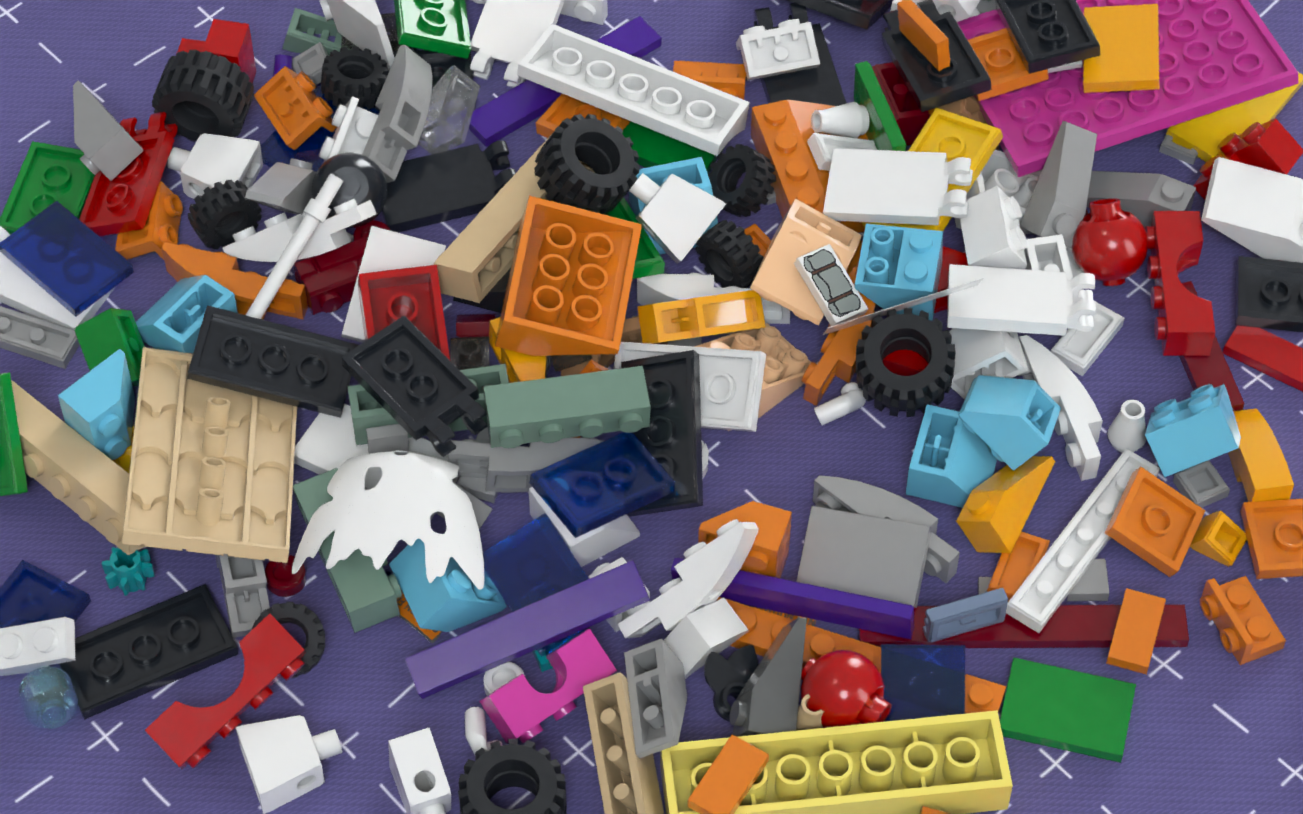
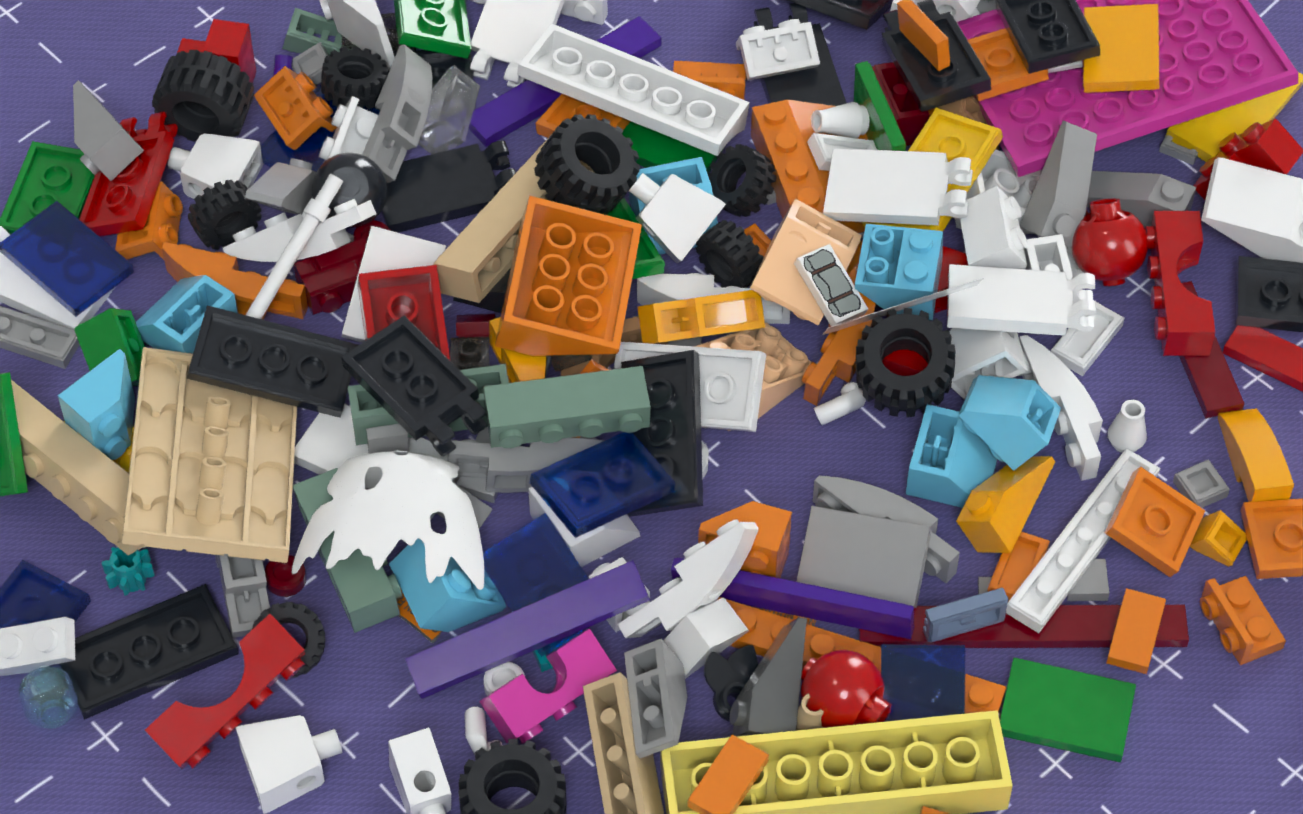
(1193, 429): medium azure slope -> none

